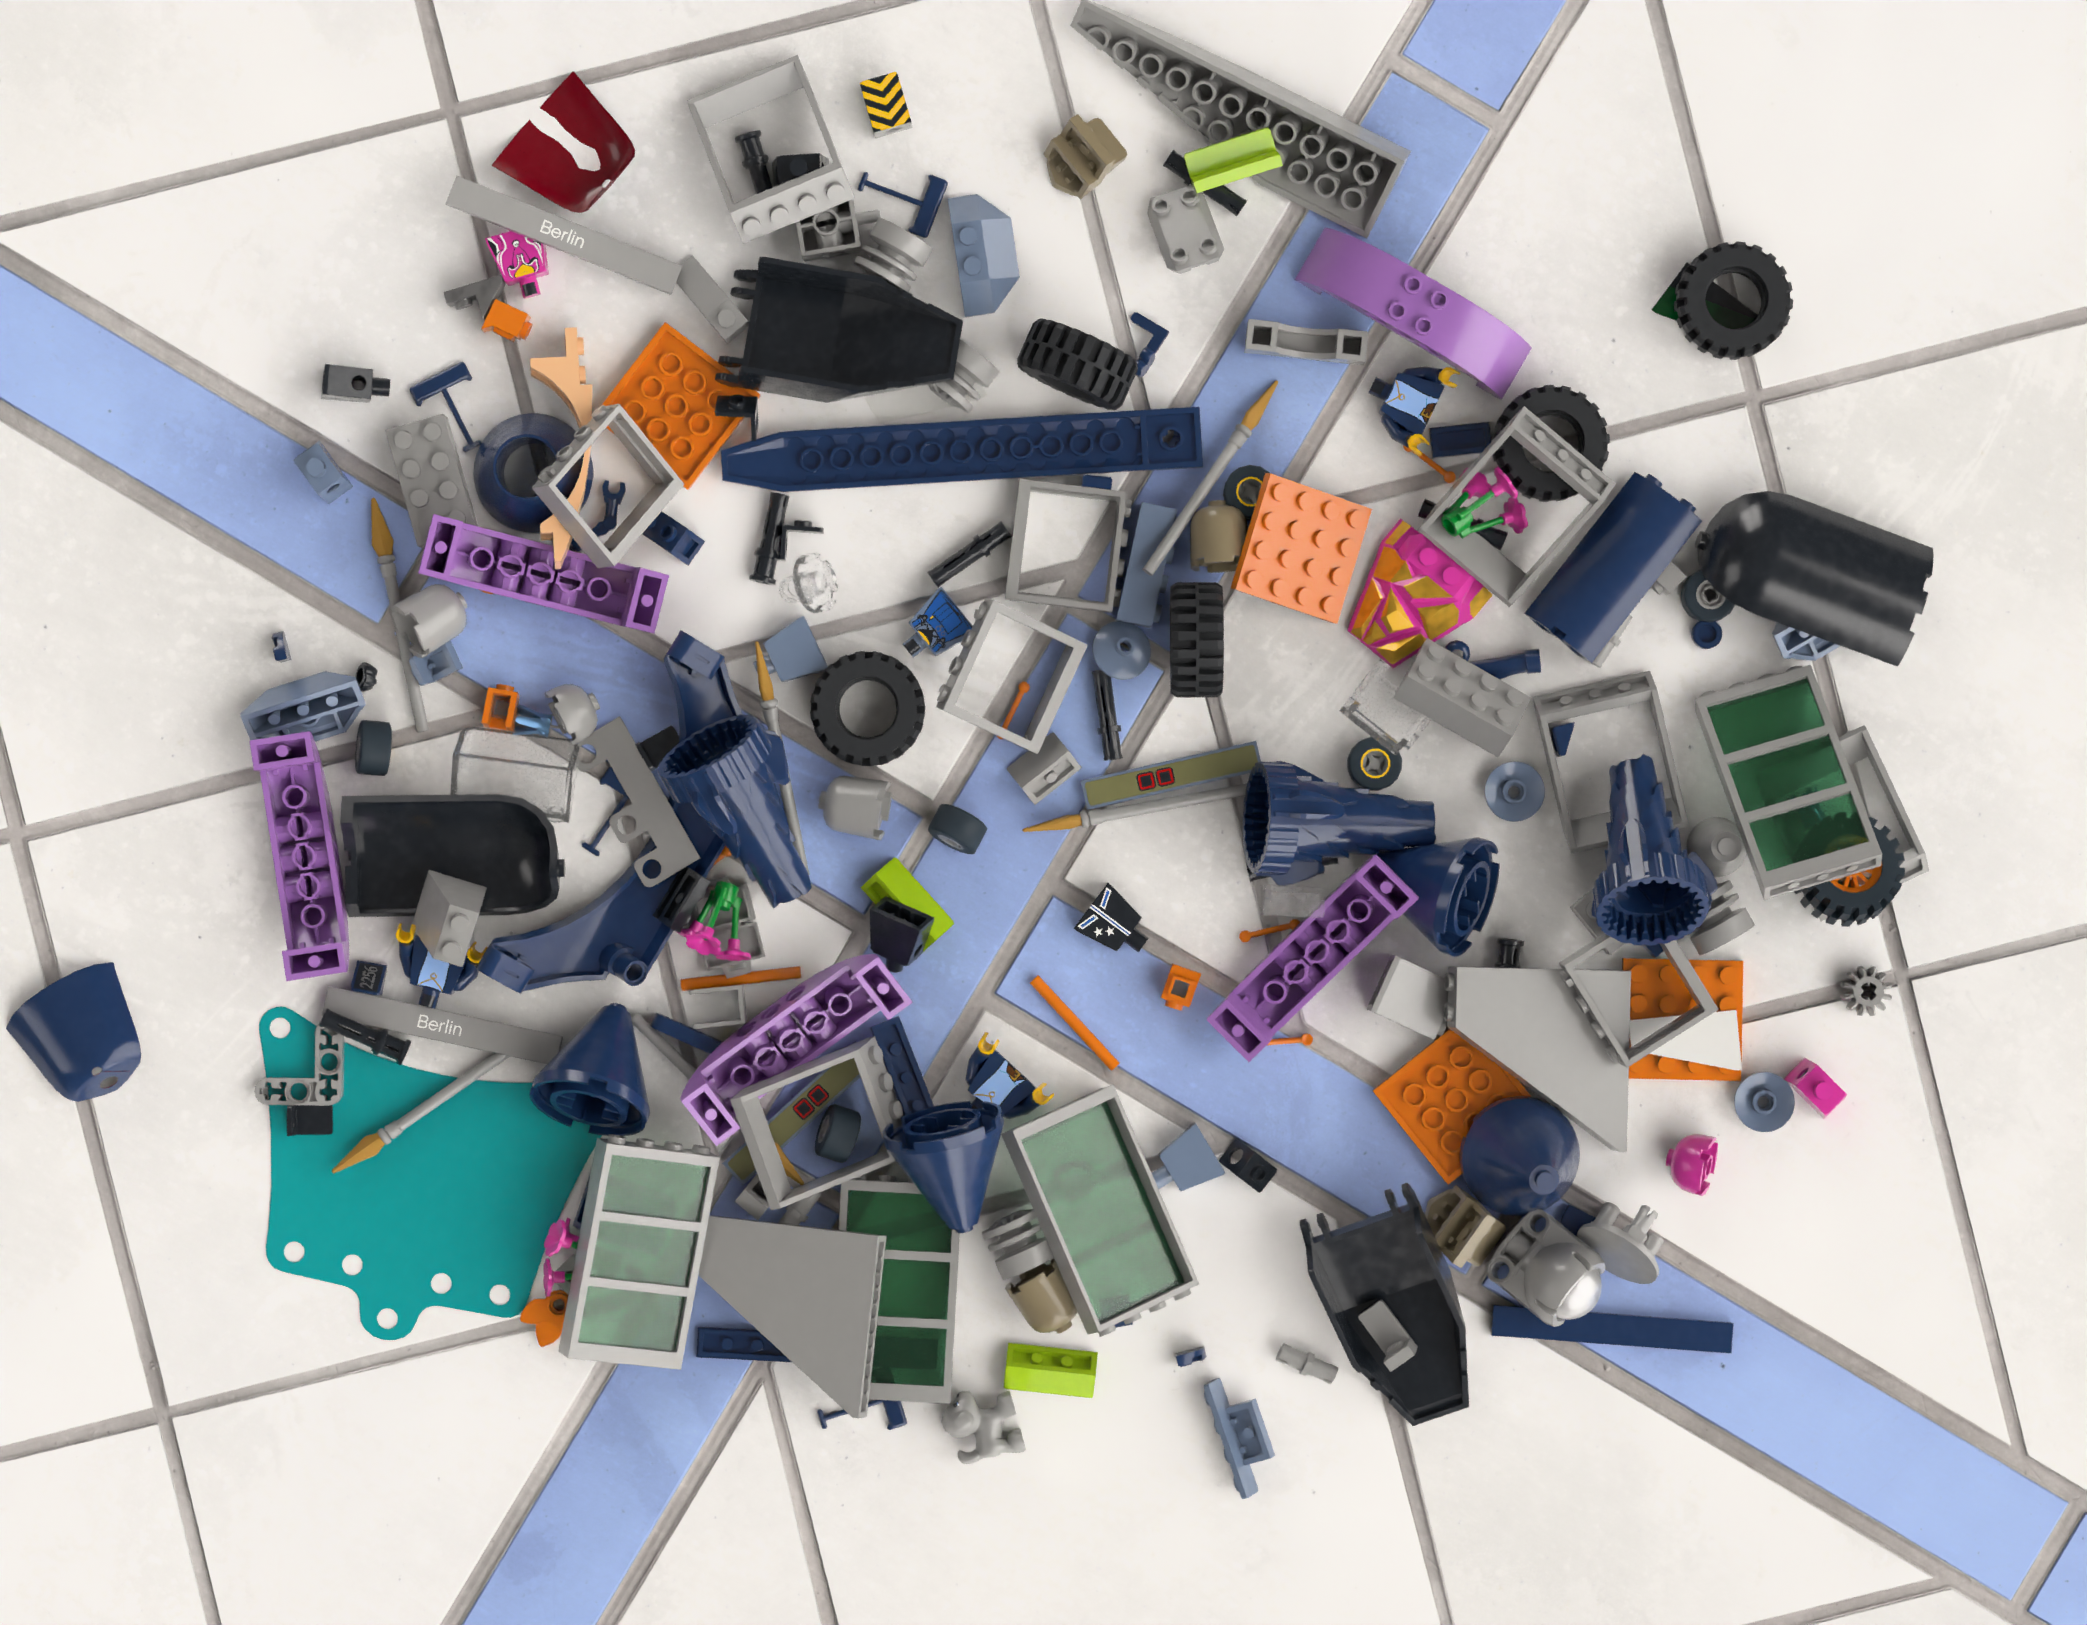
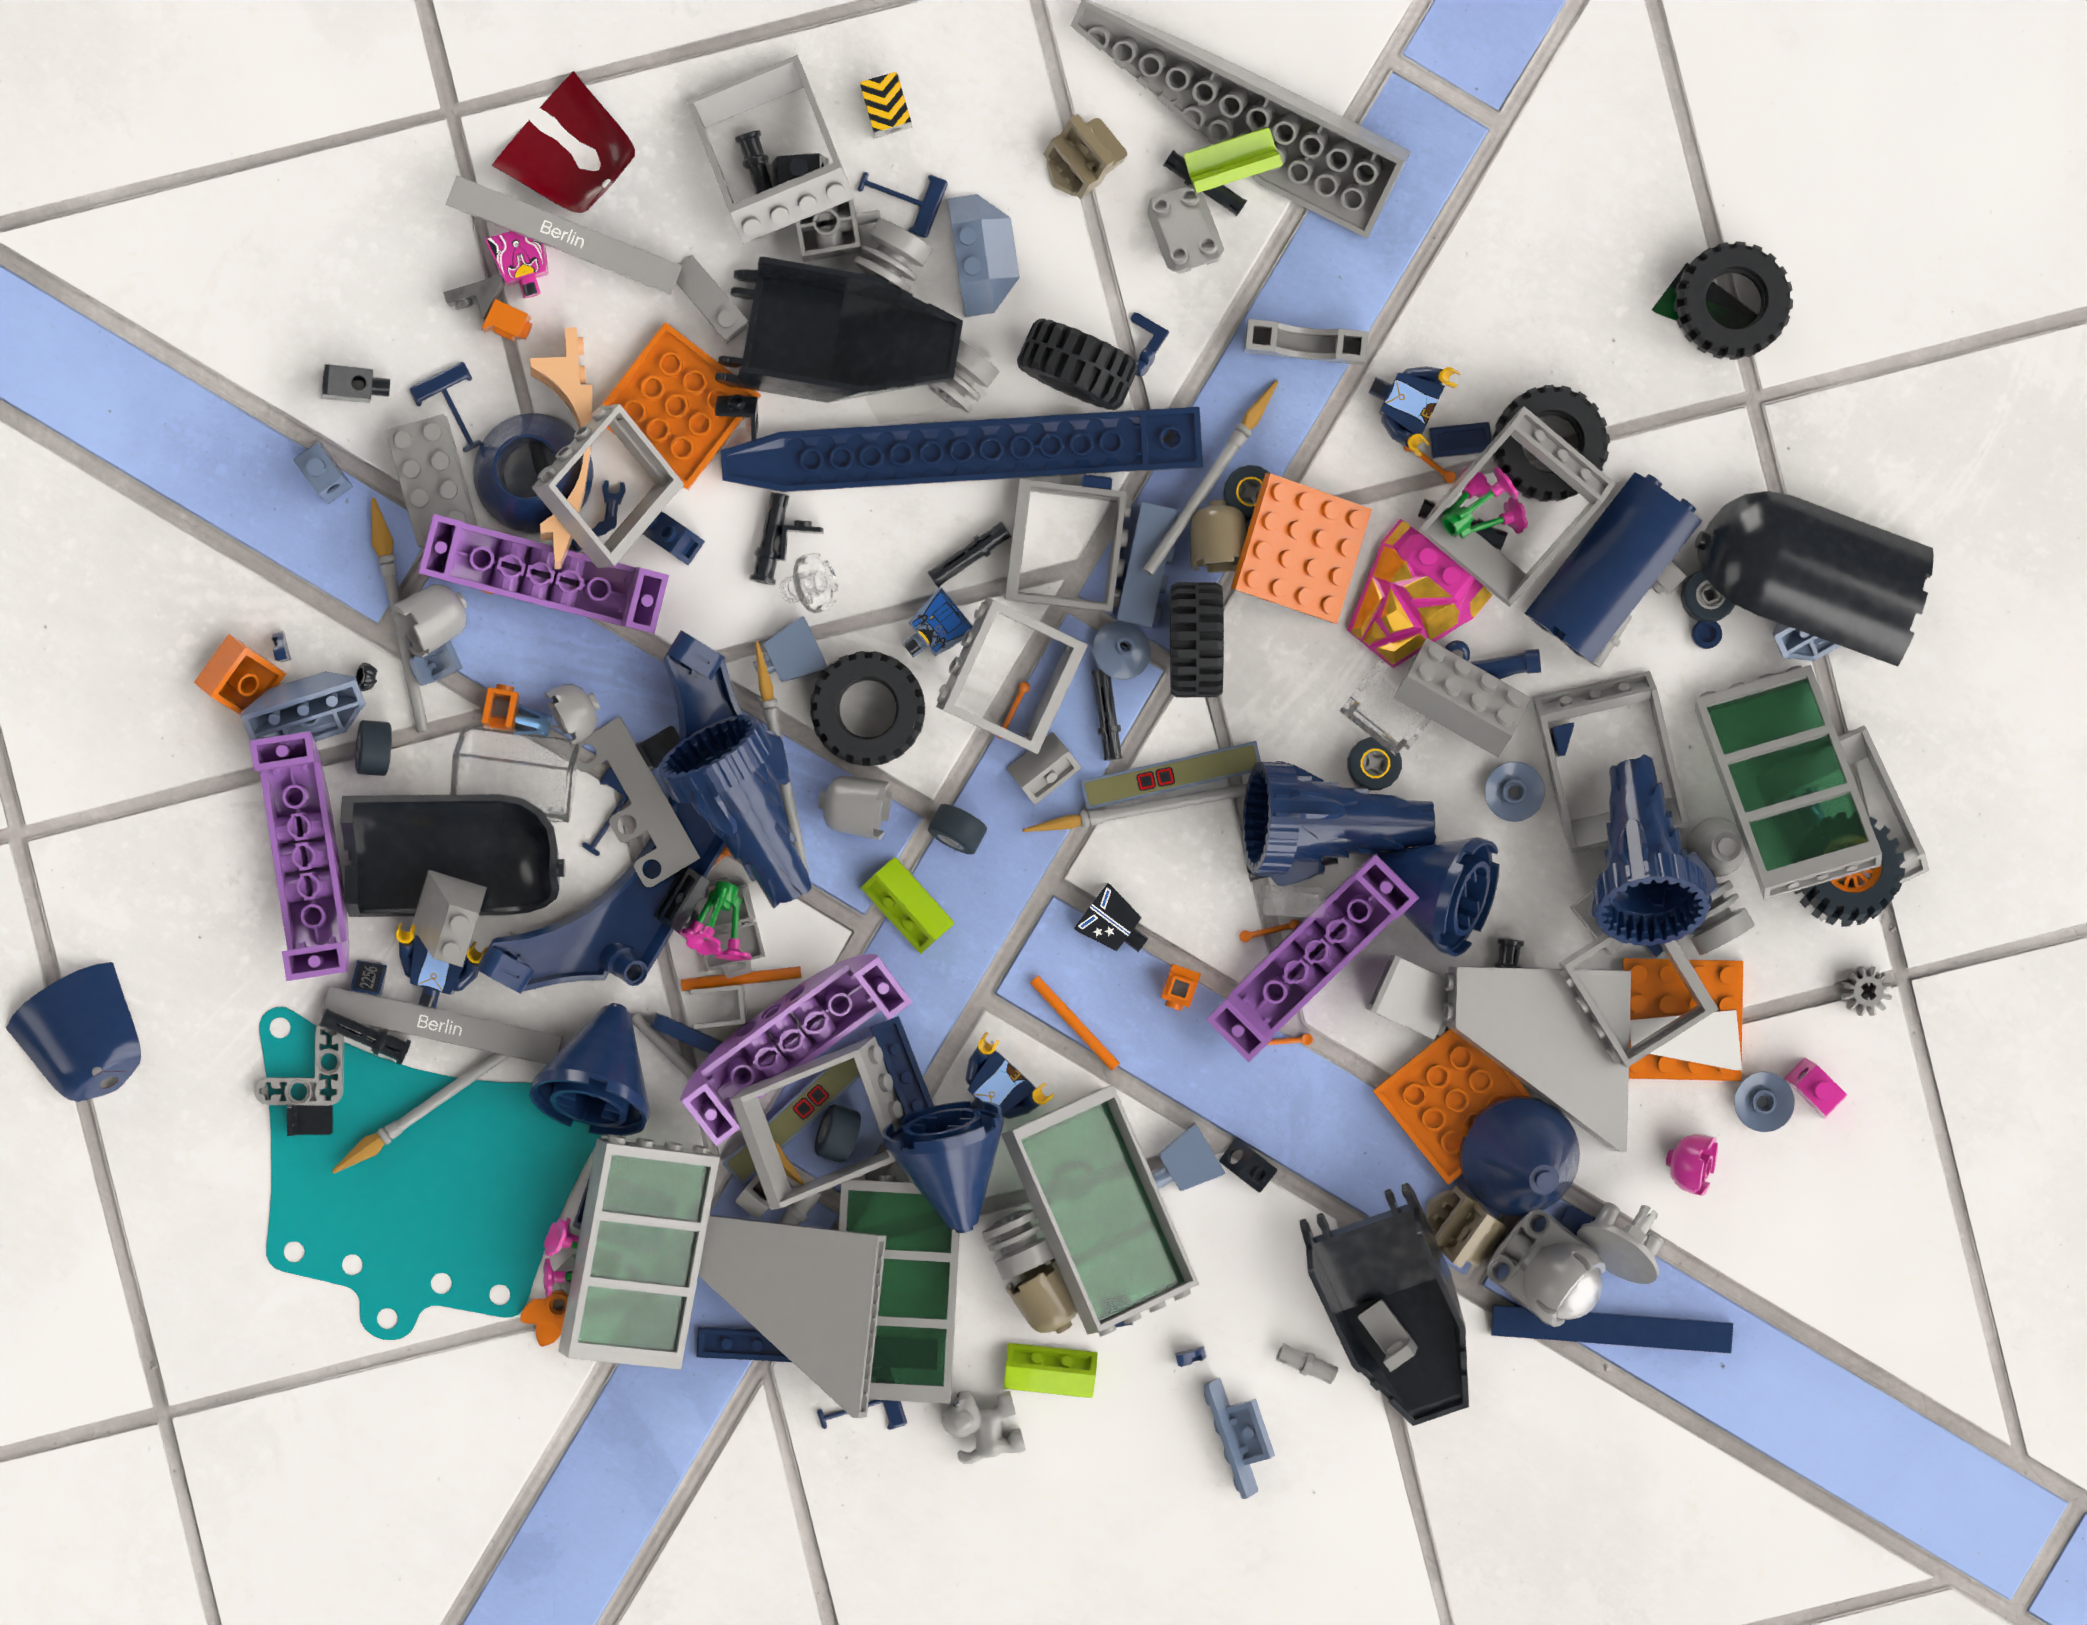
(238, 675): none -> orange slope
(898, 932): black torso -> none
(1416, 309): medium lavender slope -> none

